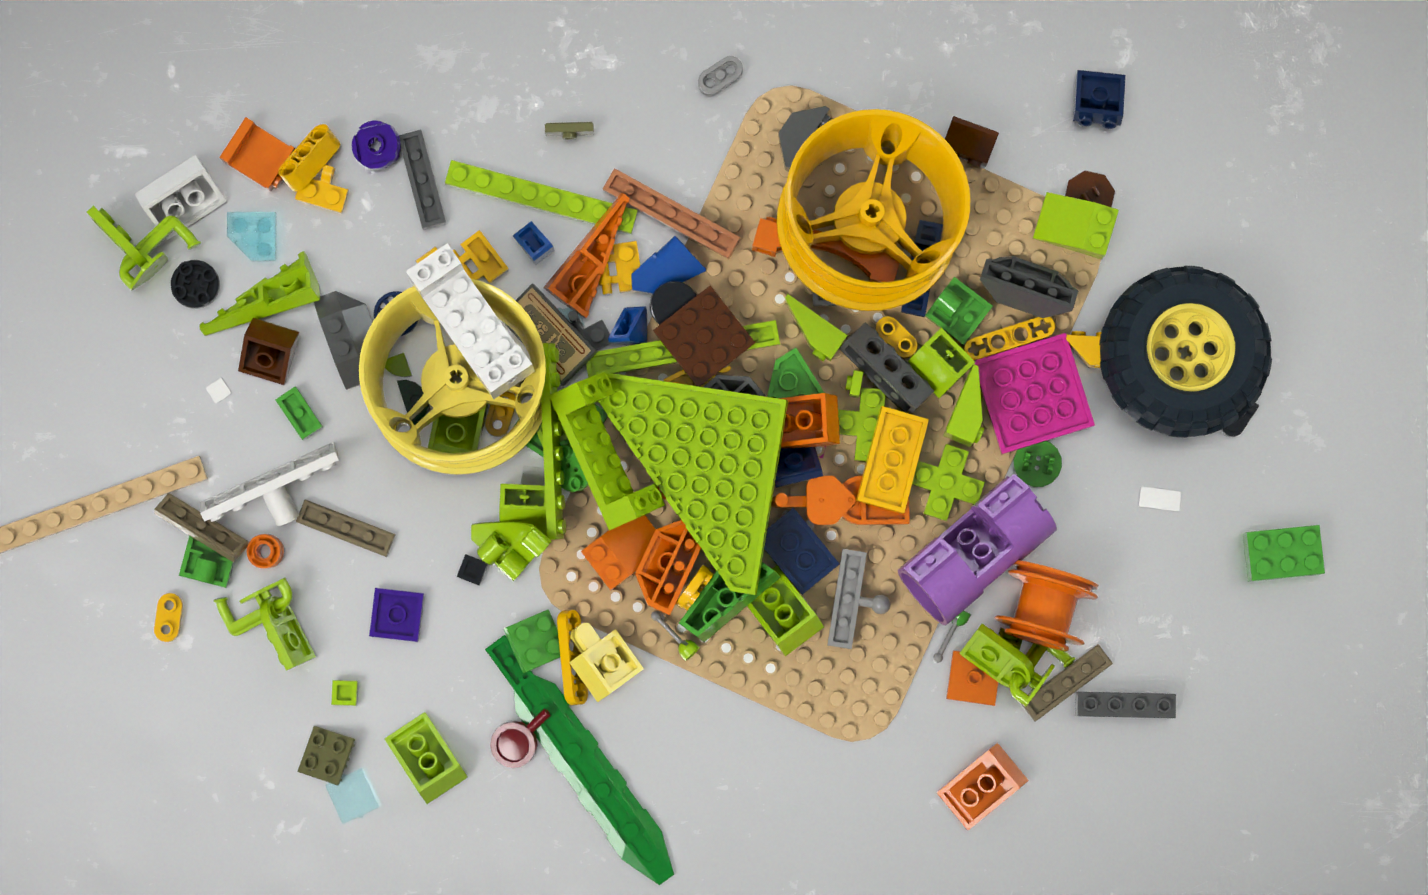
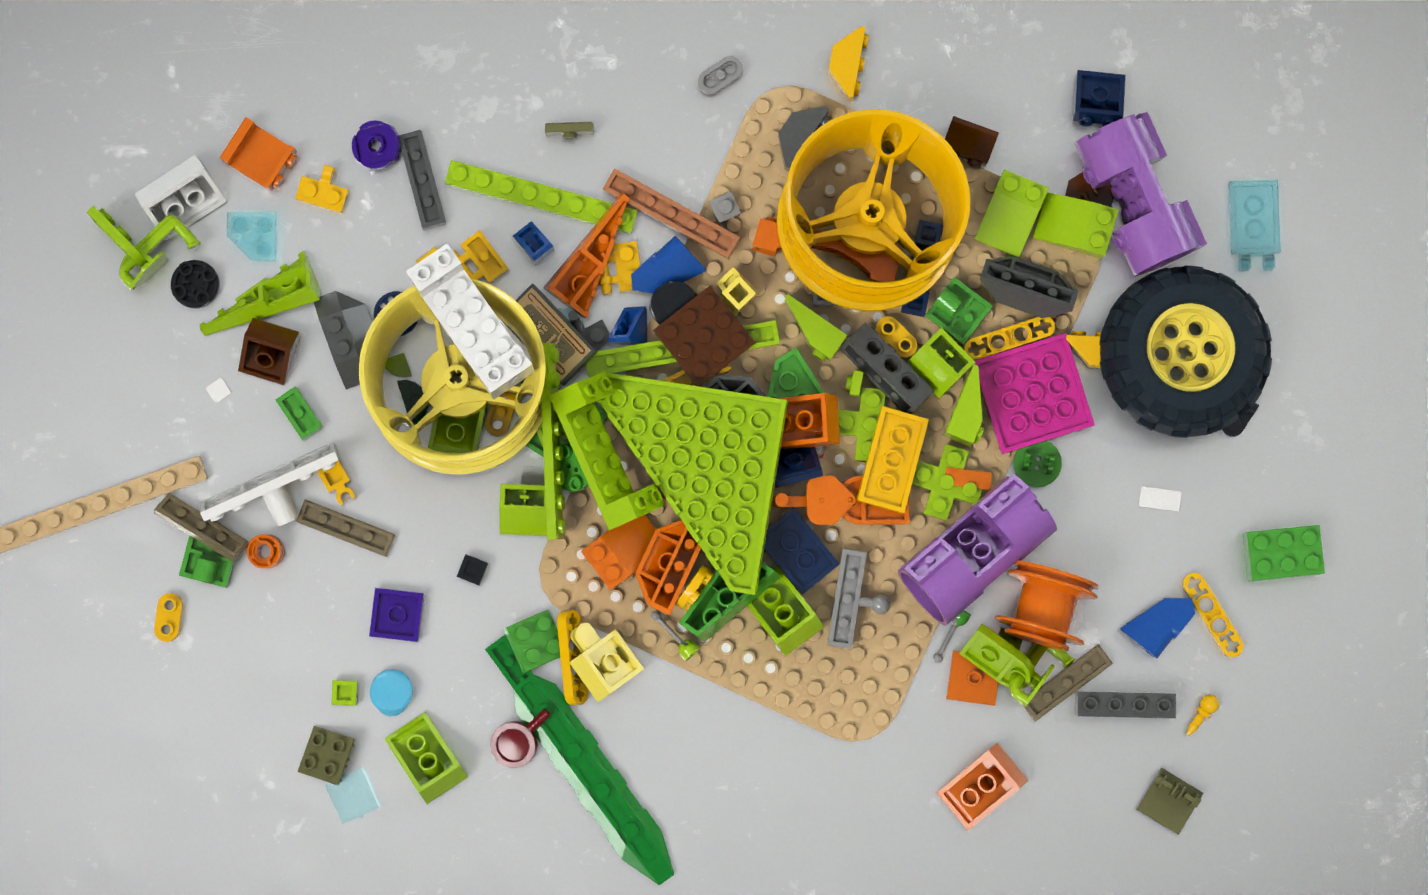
(278, 620): lime plate -> none
(309, 157): yellow beam -> none
(335, 479): none -> yellow plate
(391, 692): none -> medium azure piece
(508, 544): lime panel -> none
(725, 207): none -> light grey plate
(736, 291): none -> light yellow brick
(847, 62): none -> yellow slope
(963, 476): none -> orange sticker
(1011, 213): none -> lime slope
(1154, 229): none -> medium lavender cylinder
(1160, 624): none -> blue panel
(1170, 801): none -> olive hinge
(1208, 705): none -> yellow bar
(1214, 613): none -> yellow beam
(1254, 221): none -> clear light blue tile

